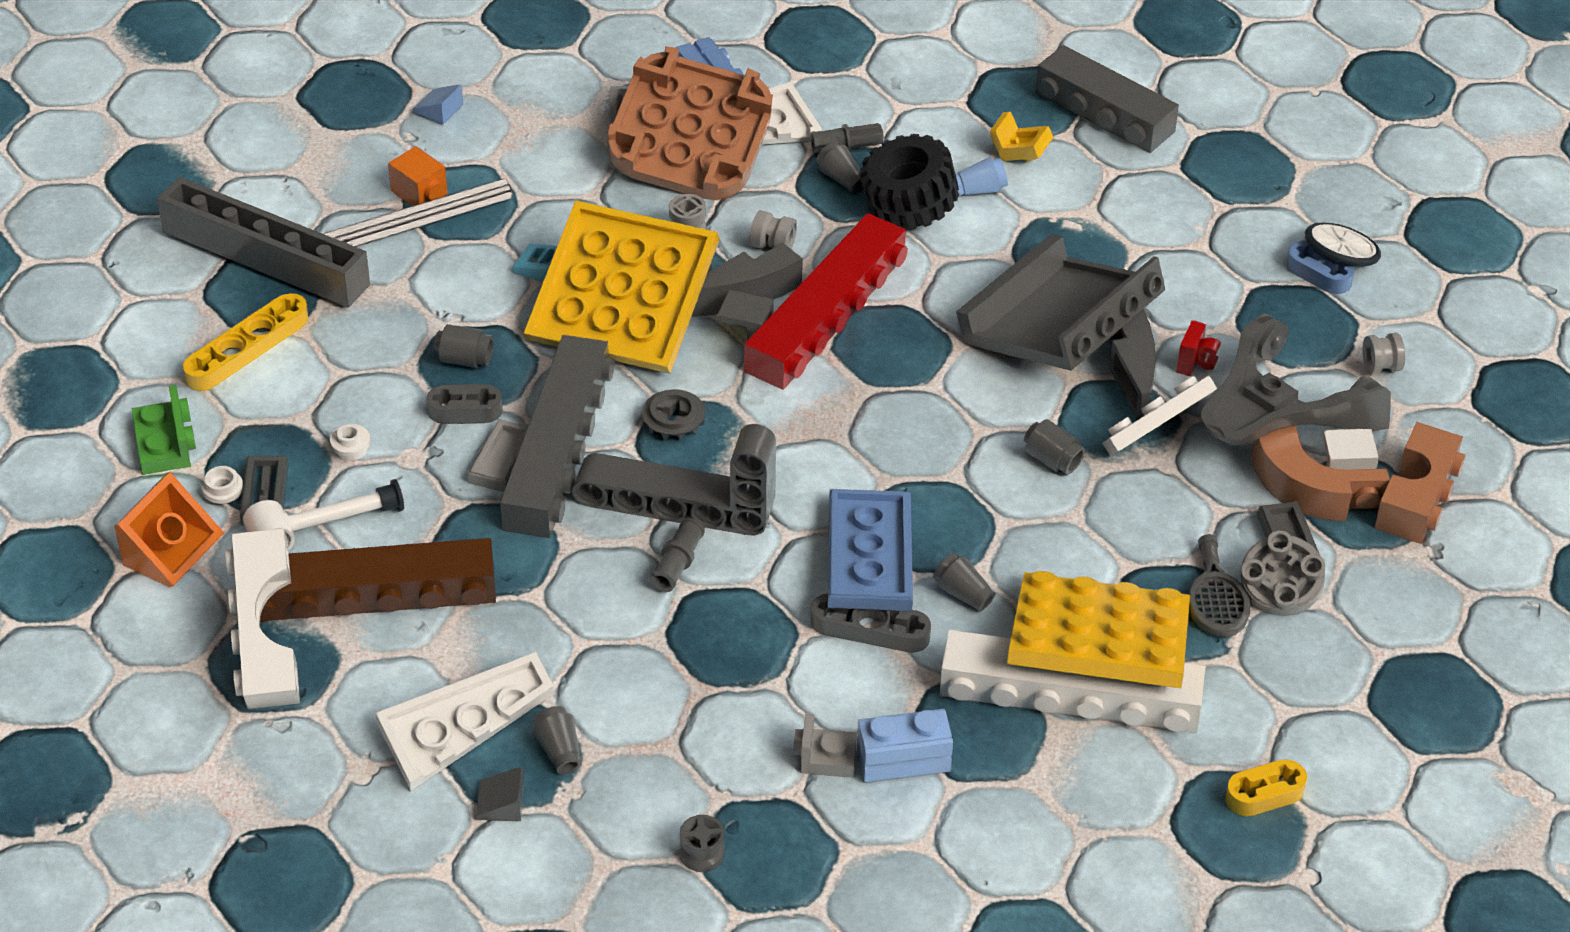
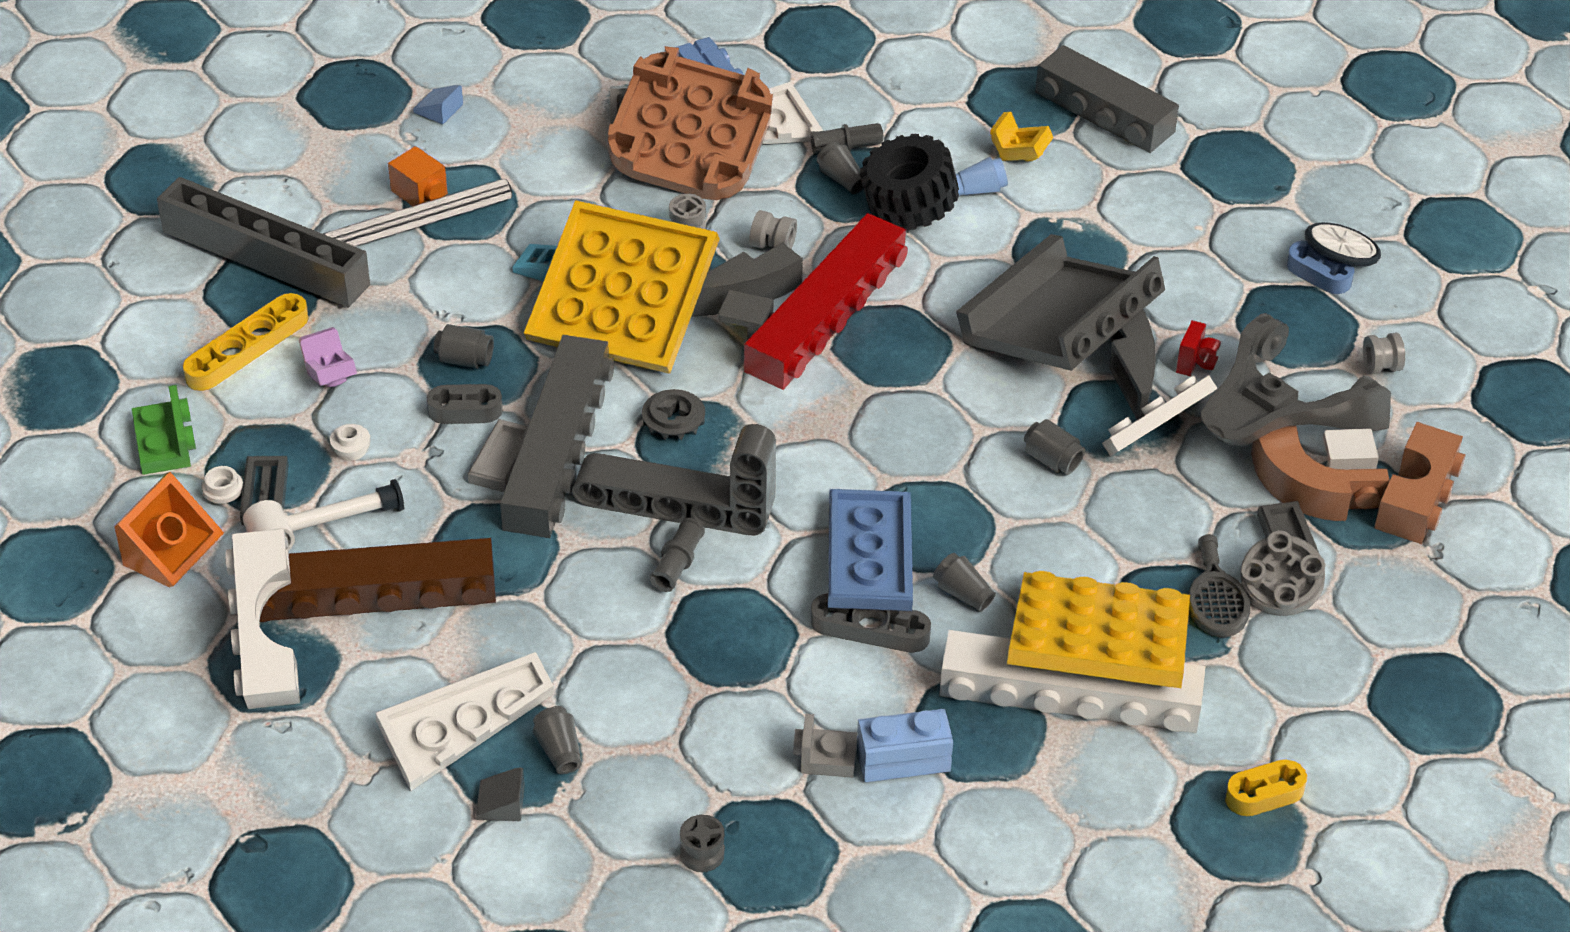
(325, 358): none -> lavender bracket

